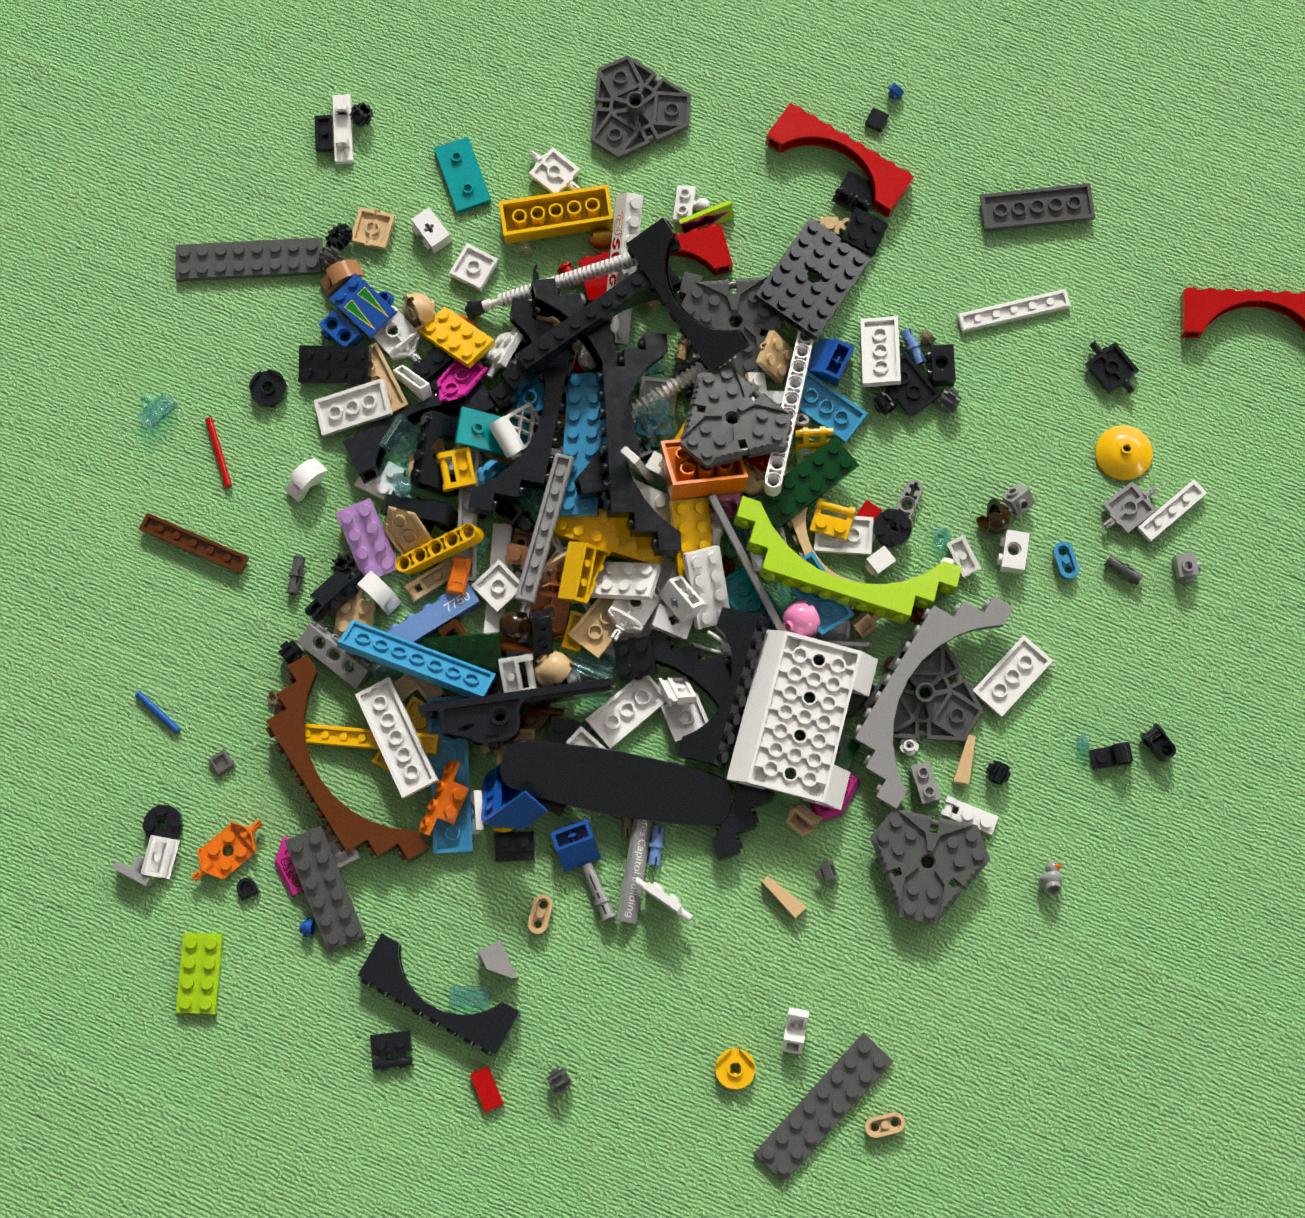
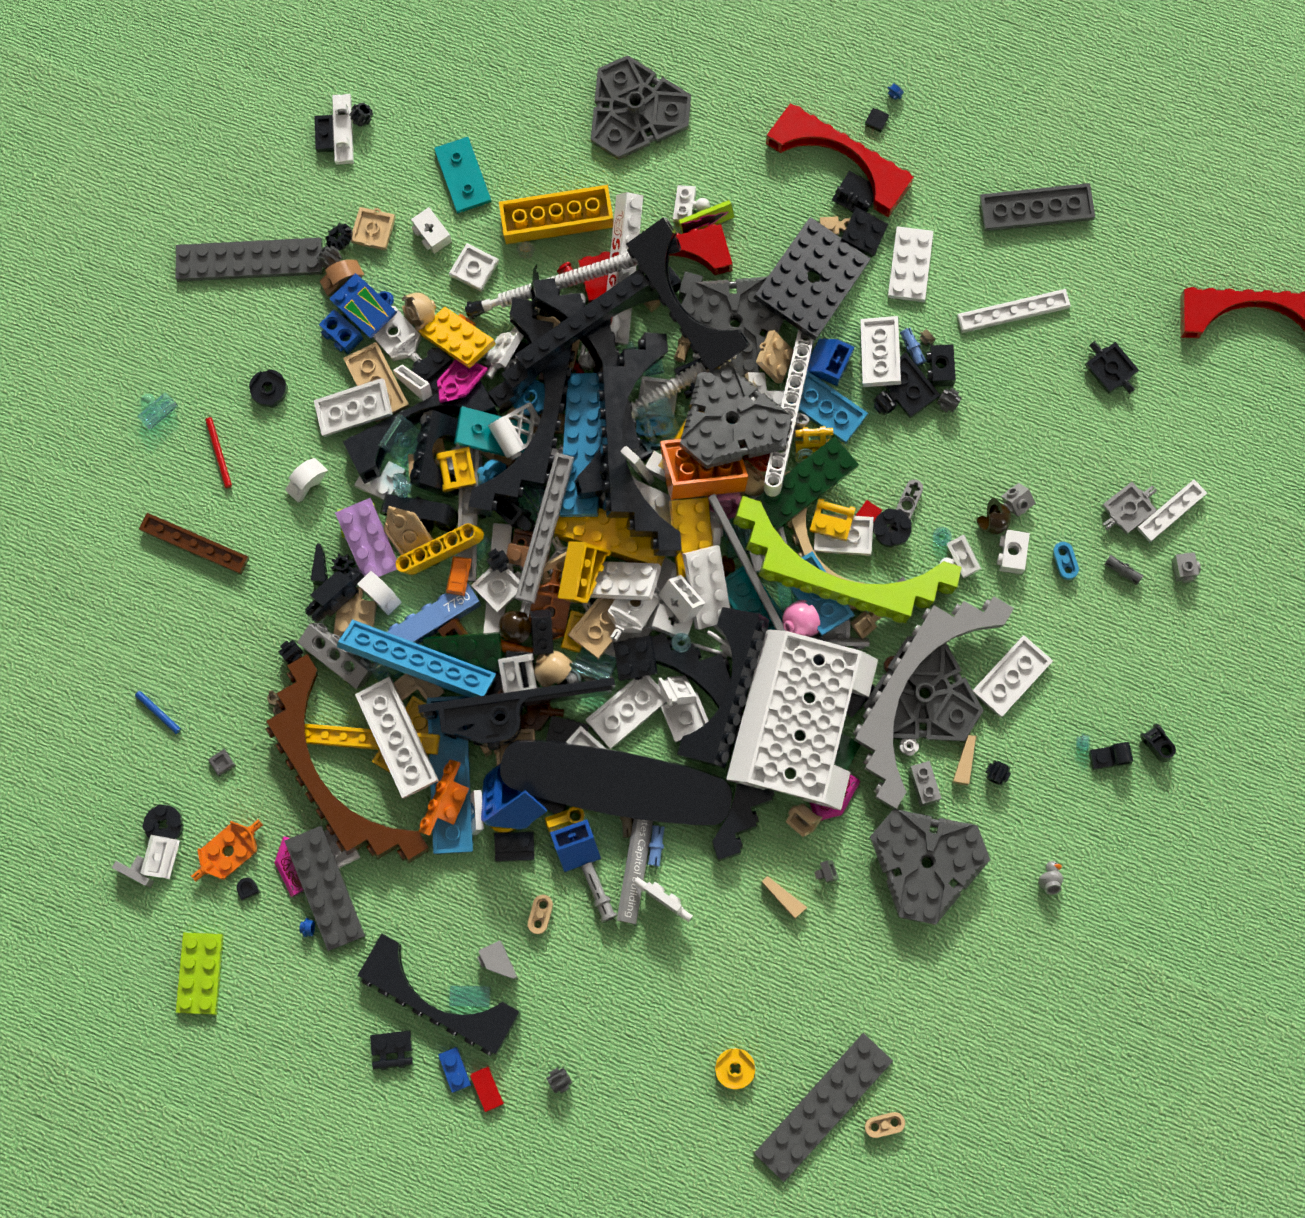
(296, 575): dark grey pin -> none
(319, 568): none -> black slope
(335, 364): black plate -> none
(429, 581): tan plate -> none
(454, 1069): none -> blue plate
(498, 560): none -> black gear
(554, 171): white plate -> none
(563, 819): none -> yellow piece
(601, 238): pearl gold brick -> none
(681, 636): none -> clear light blue plate
(795, 1031): white brick -> none
(880, 562): white brick -> none
(910, 264): none -> white plate
(916, 615): reddish brown plate -> none
(969, 814): white plate -> none
(1119, 463): yellow dish -> none

